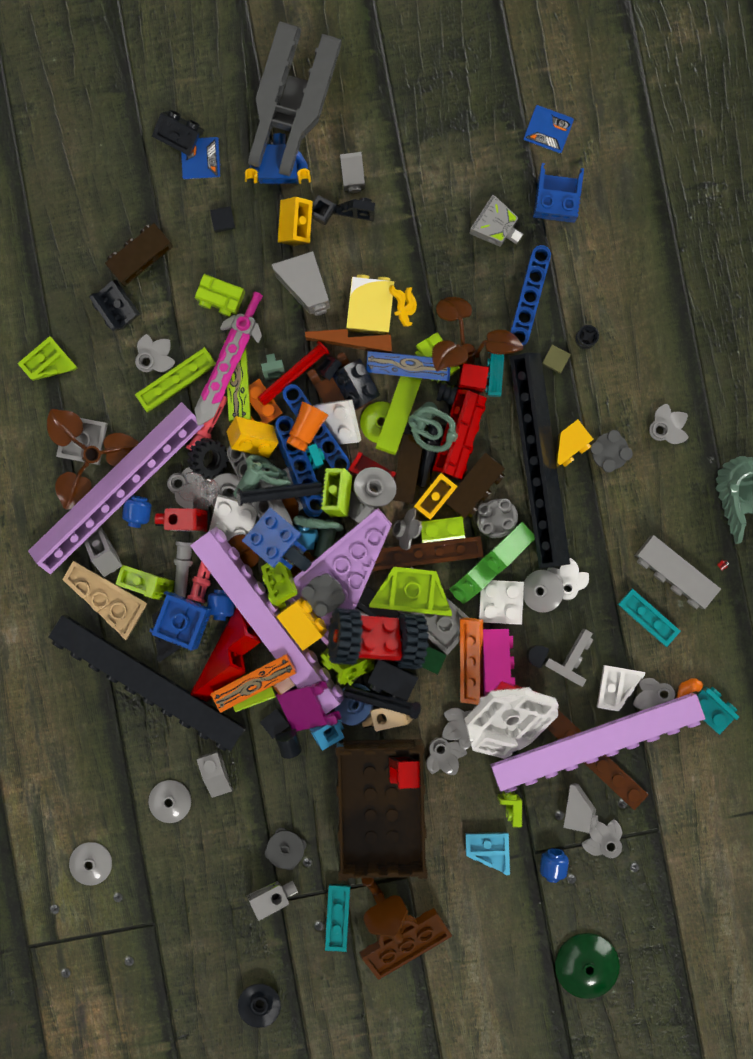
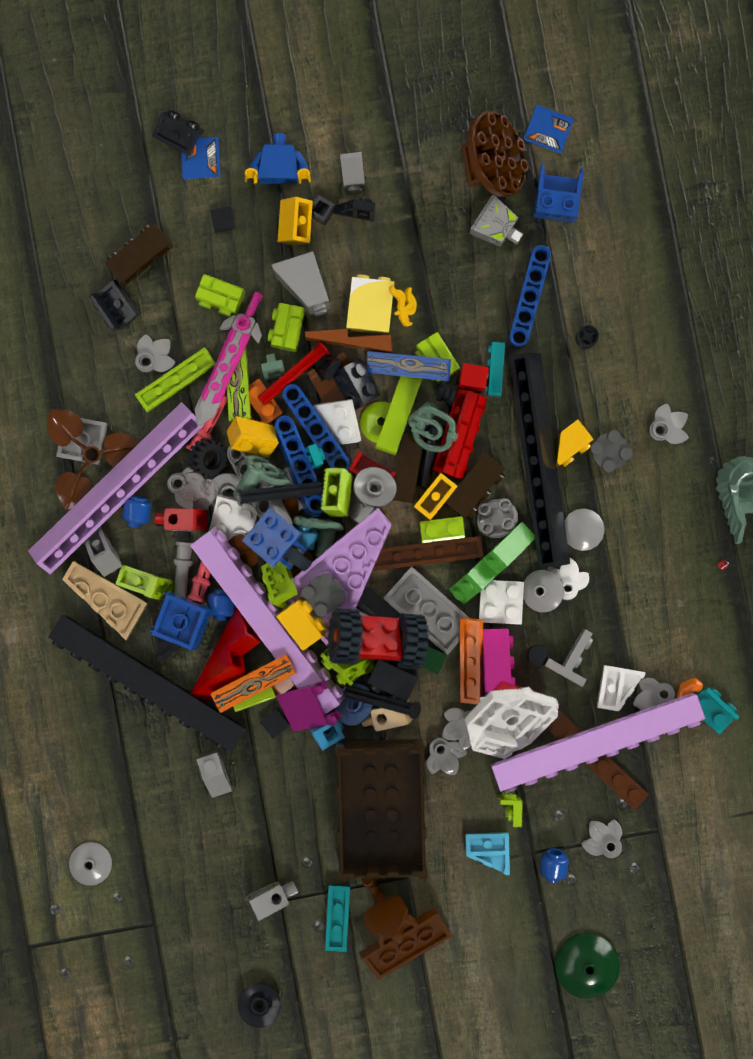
(46, 361): lime wing -> none
(177, 793): light grey dish -> none
(285, 849): dark grey piece -> none
(287, 327): none -> lime brick
(288, 744): black brick -> none
(301, 98): dark grey beam -> none
(306, 426): orange plant -> none
(404, 772): red panel -> none
(407, 529): light grey plate -> none
(412, 592): lime wing -> none
(447, 354): reddish brown plant -> none
(494, 155): none -> reddish brown bracket
(556, 359): olive tile -> none
(580, 811): light grey slope -> none
(584, 529): none -> light grey dish
(649, 617): teal plate -> none
(677, 572): light grey brick -> none

